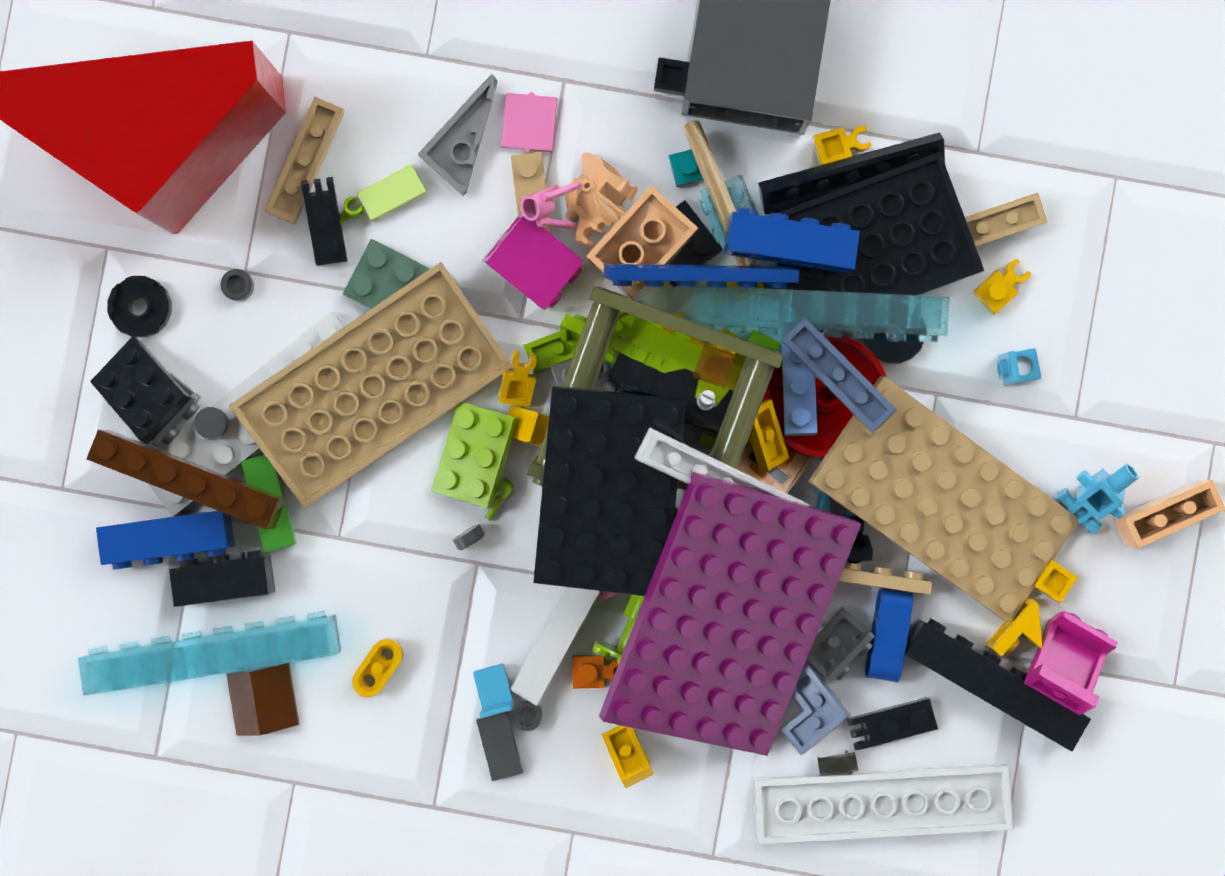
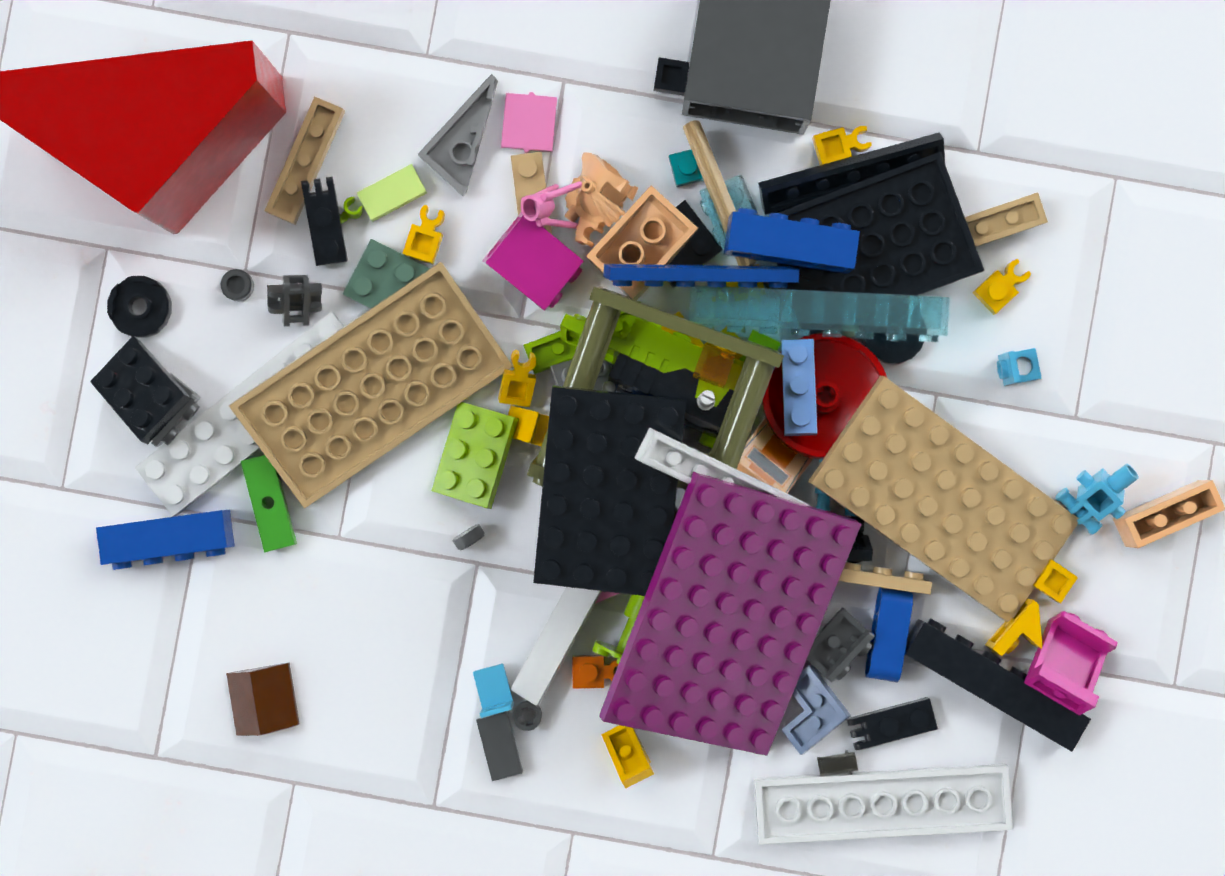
(186, 479): reddish brown brick -> none
(209, 654): clear light blue brick -> none
(211, 423): dark grey tile -> none
(222, 579): black brick -> none
(292, 299): none -> dark grey piece
(378, 666): yellow plate -> none
(423, 240): none -> yellow plate
(504, 490): lime hand -> none
(767, 438): yellow slope -> none
(839, 375): sand blue plate -> none

